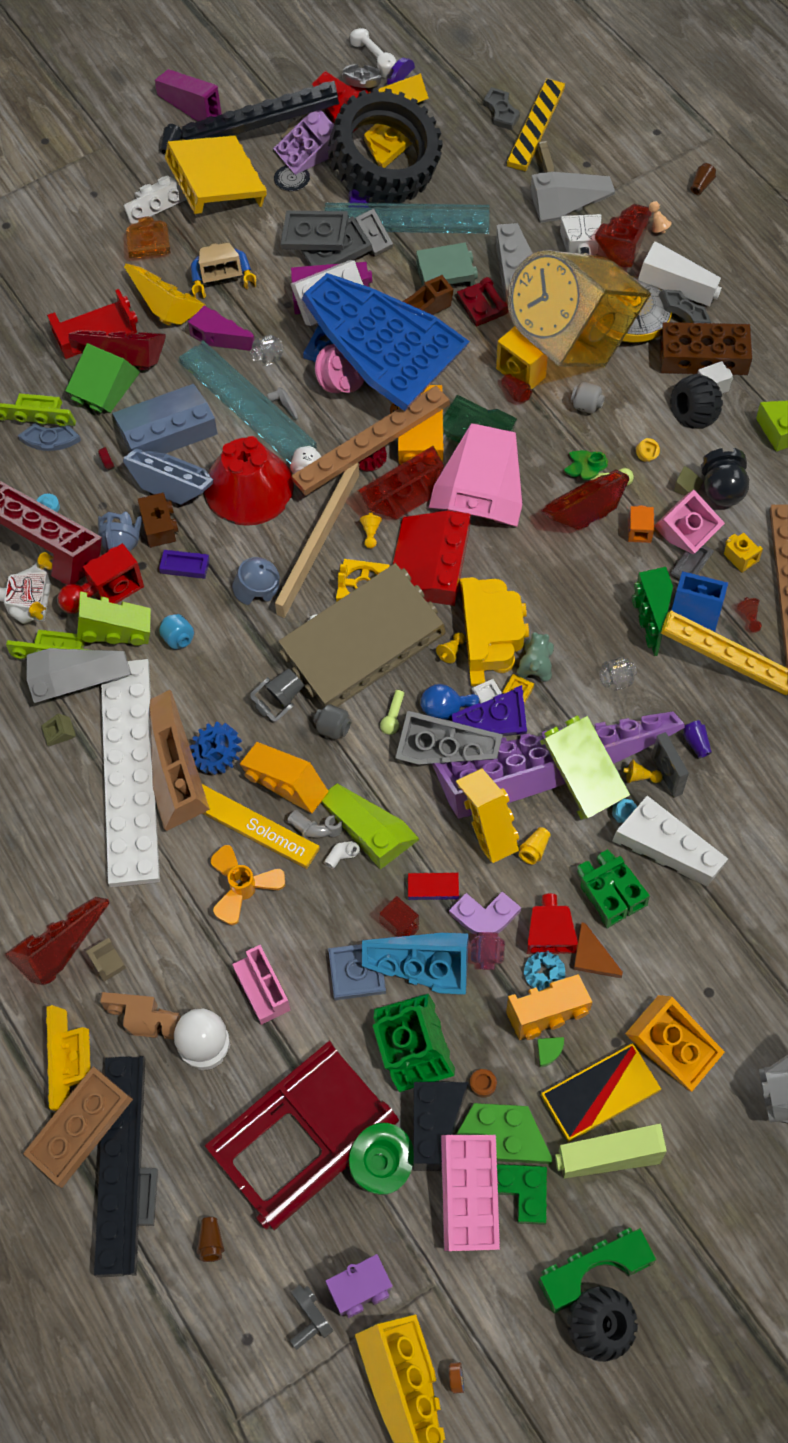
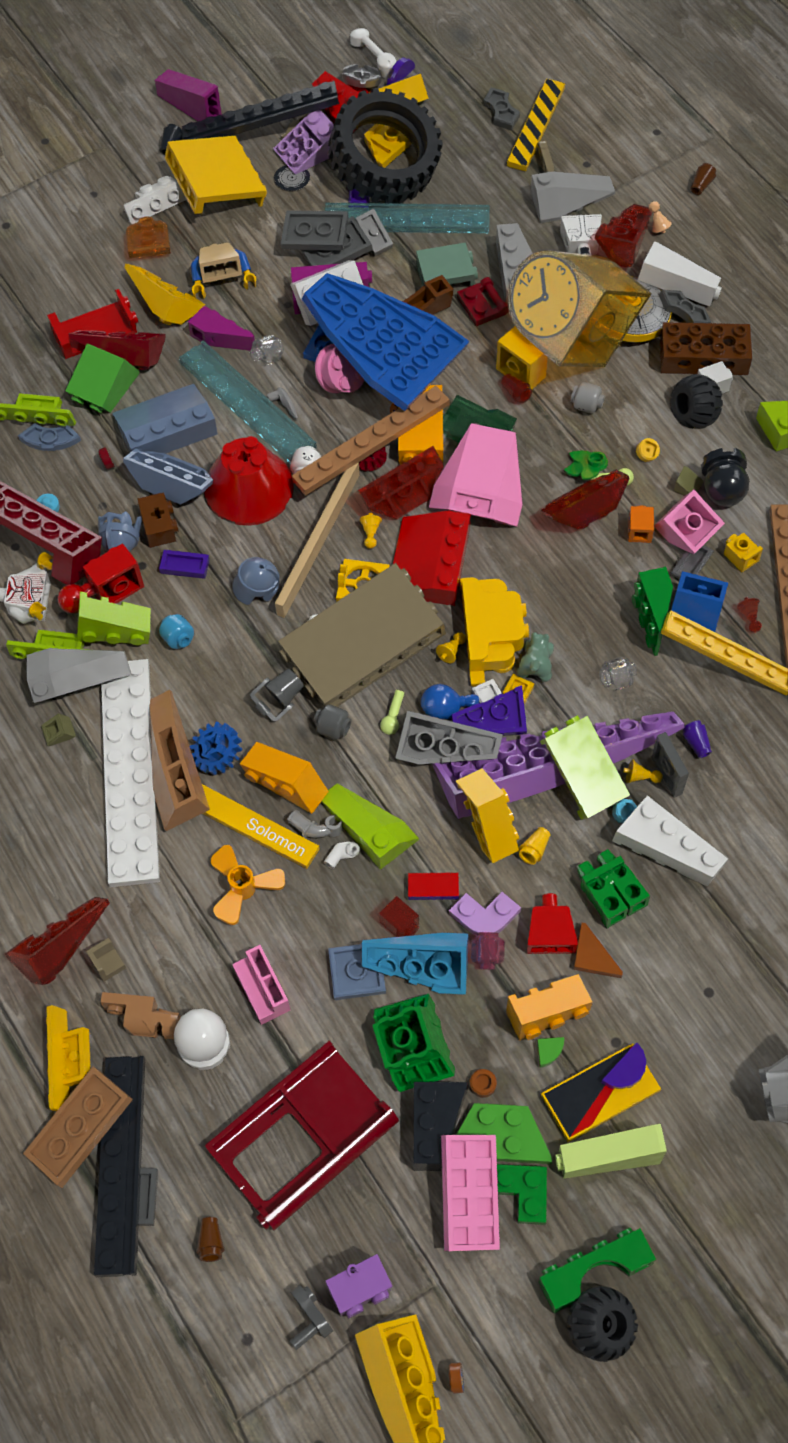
(381, 1158): green hat -> none
(533, 966): medium azure gear -> none
(627, 1070): none -> dark purple tile
(675, 1041): light orange slope -> none

